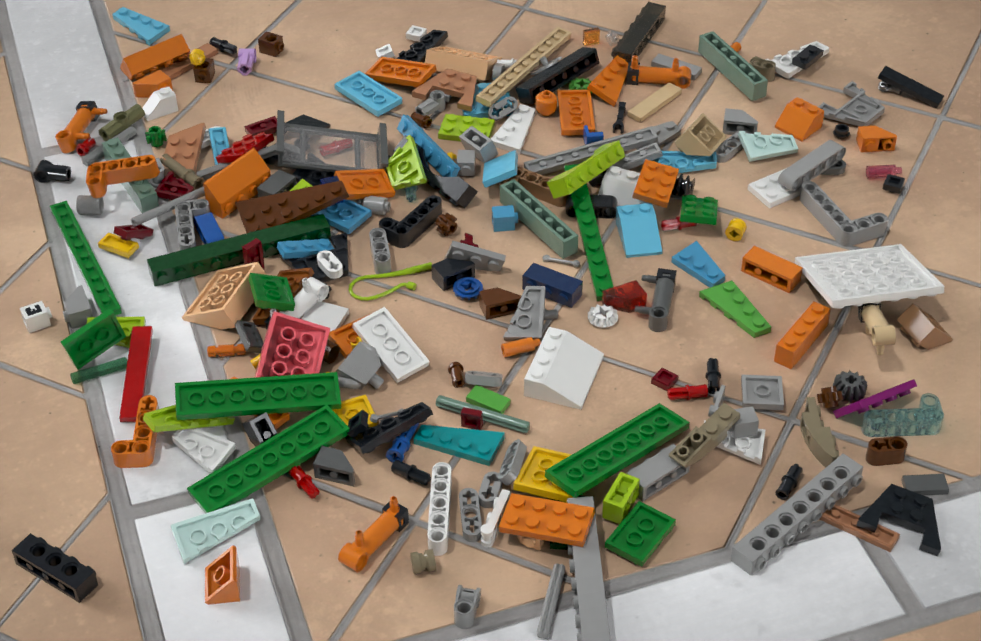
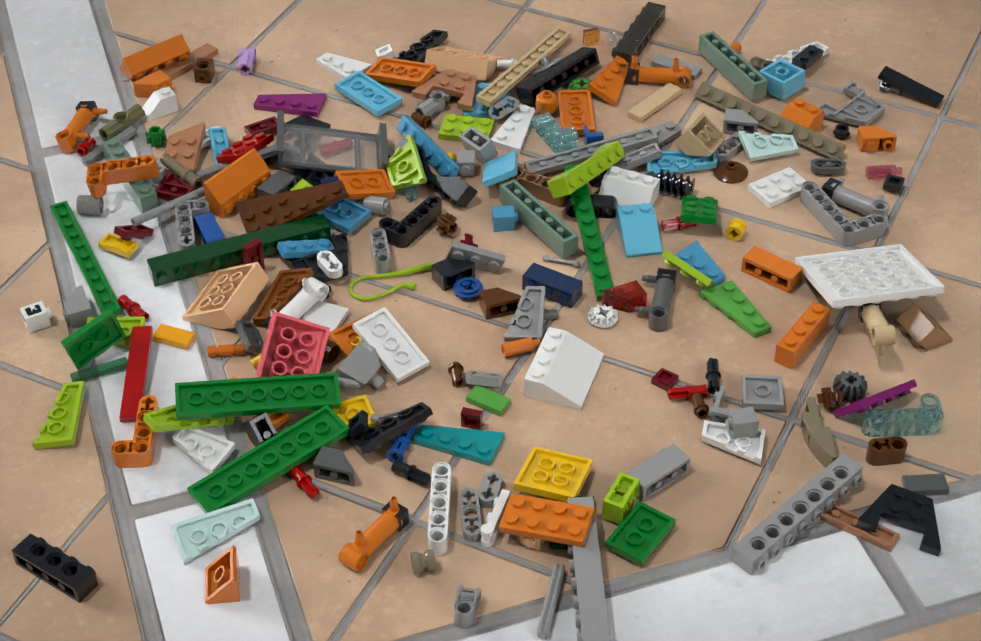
(46, 170): black piece -> none
(63, 419): none -> lime wing
(127, 303): none -> red pin
(143, 26): medium azure wing -> none
(174, 336): none -> light orange tile
(197, 57): yellow plate -> none
(223, 45): black axle -> none
(271, 44): reddish brown brick -> none
(271, 292): green plate -> none
(292, 103): none -> magenta wing
(341, 66): none -> white wing
(416, 33): white plate -> none
(488, 415): sand green axle -> none
(498, 69): light grey beam -> none
(512, 462): light grey beam -> none
(555, 136): none -> clear light blue beam
(616, 450): green plate -> none
(620, 117): black piece -> none
(655, 183): orange plate -> none
(686, 269): none -> lime wing
(700, 408): none -> reddish brown pin
(706, 438): dark tan slope -> none
(730, 172): none -> reddish brown dish
(772, 121): none -> dark tan plate
(783, 78): none -> medium azure slope
(789, 482): black axle -> none
(811, 165): light grey beam -> none
(854, 200): none -> light grey piece

